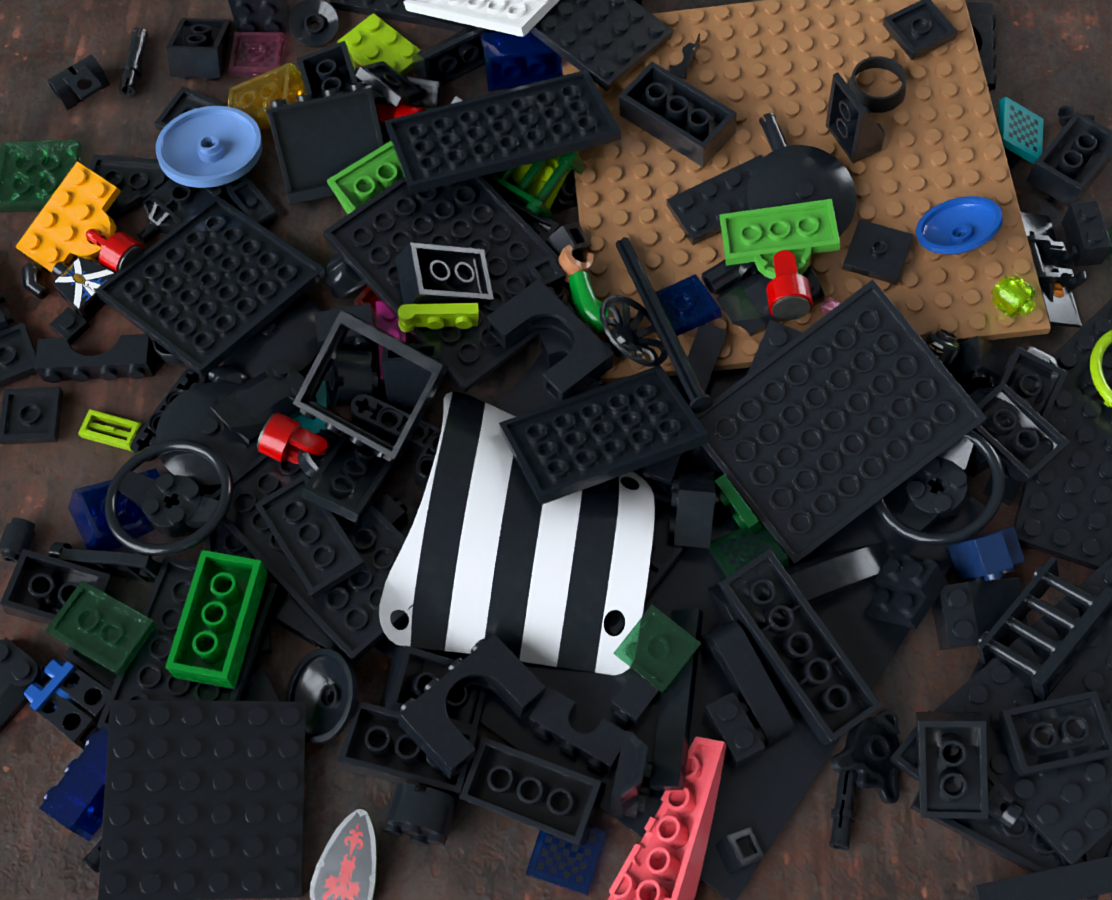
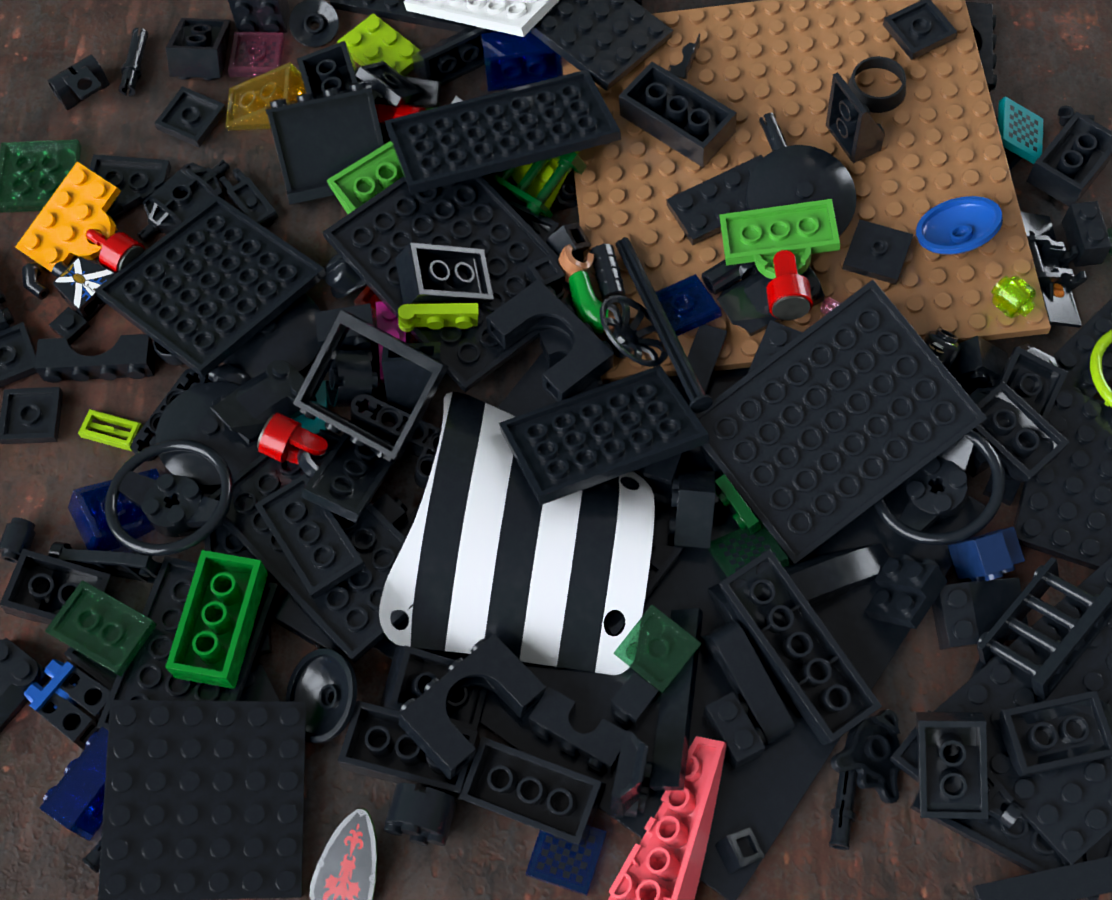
(209, 146): medium blue dish -> none
(607, 271): none -> black axle

